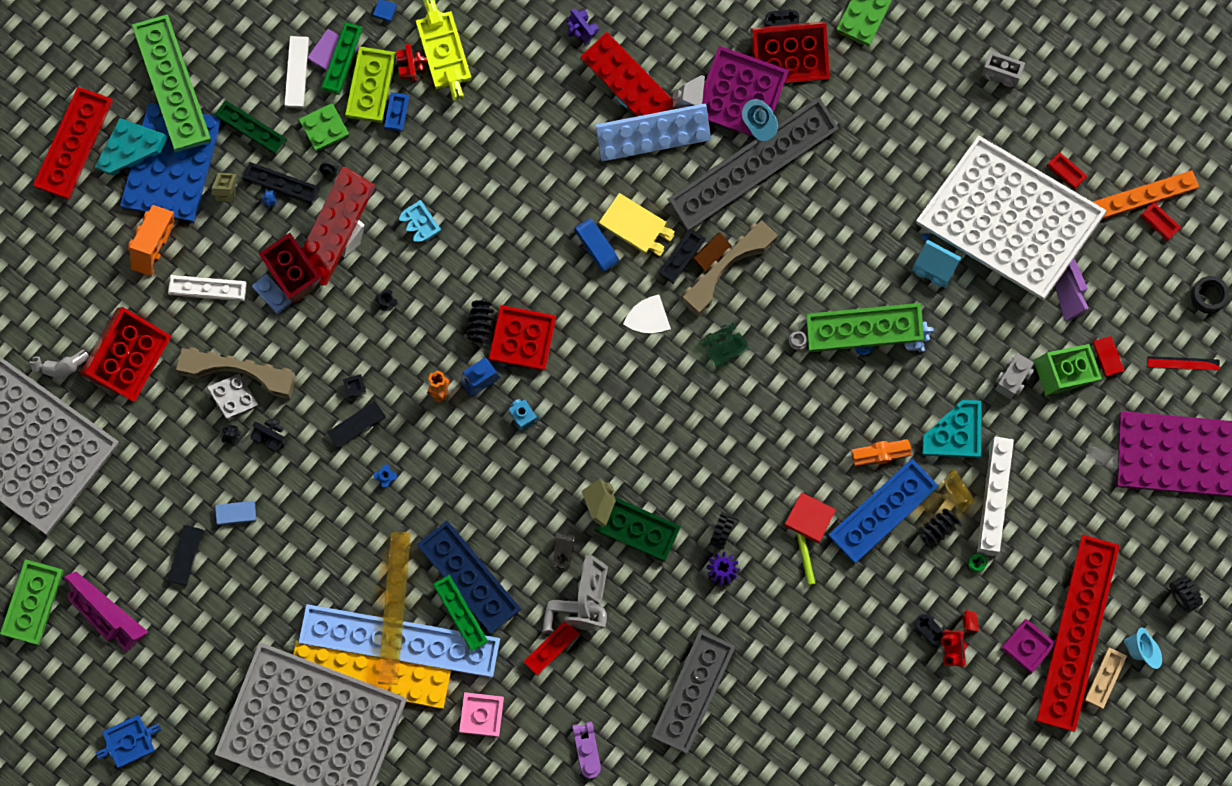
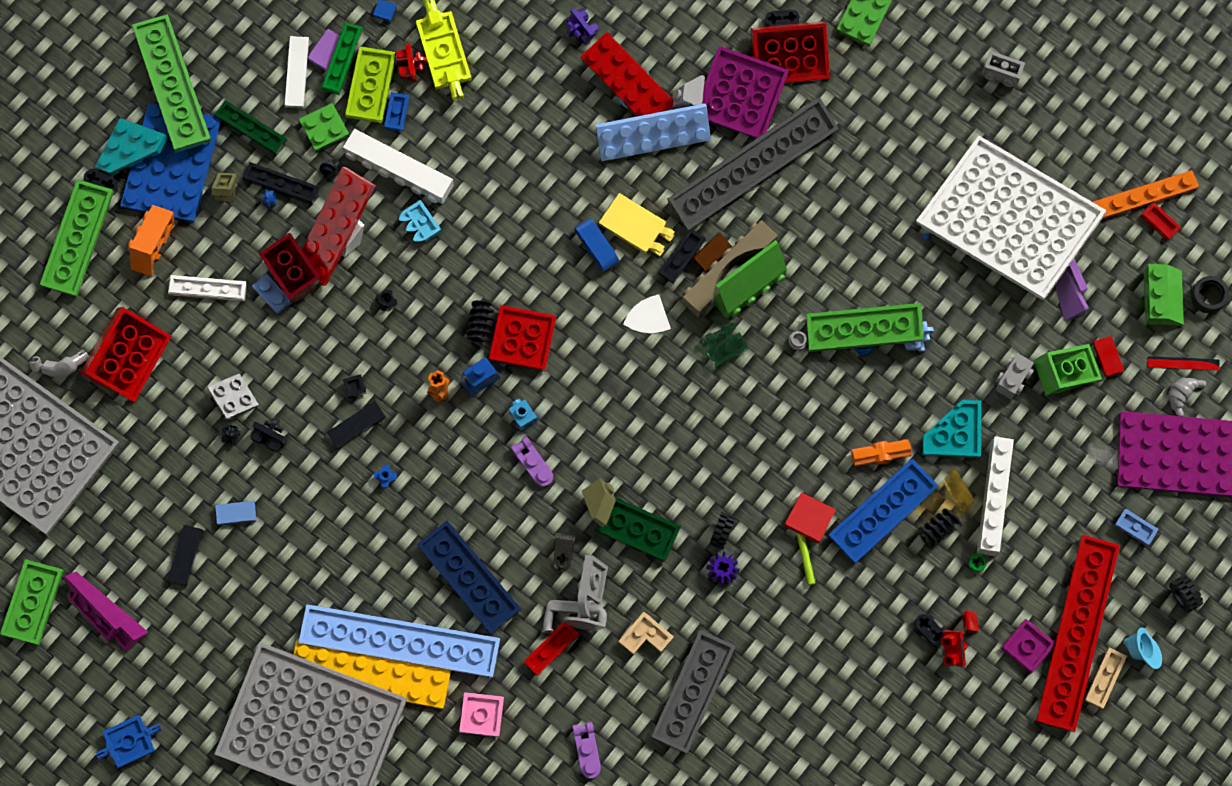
(73, 143): red plate -> none
(77, 238): none -> bright green plate
(102, 178): none -> black beam
(198, 364): dark tan arch -> none
(394, 608): clear yellow plate -> none
(398, 166): none -> white brick
(460, 613): green tile -> none
(533, 463): none -> medium lavender plate
(645, 630): none -> tan plate
(750, 281): none -> bright green slope
(760, 119): medium azure piece -> none
(936, 264): medium azure slope -> none
(1066, 171): red tile -> none
(1136, 527): none -> medium blue plate
(1163, 295): none -> bright green slope
(1181, 391): none -> light grey piece

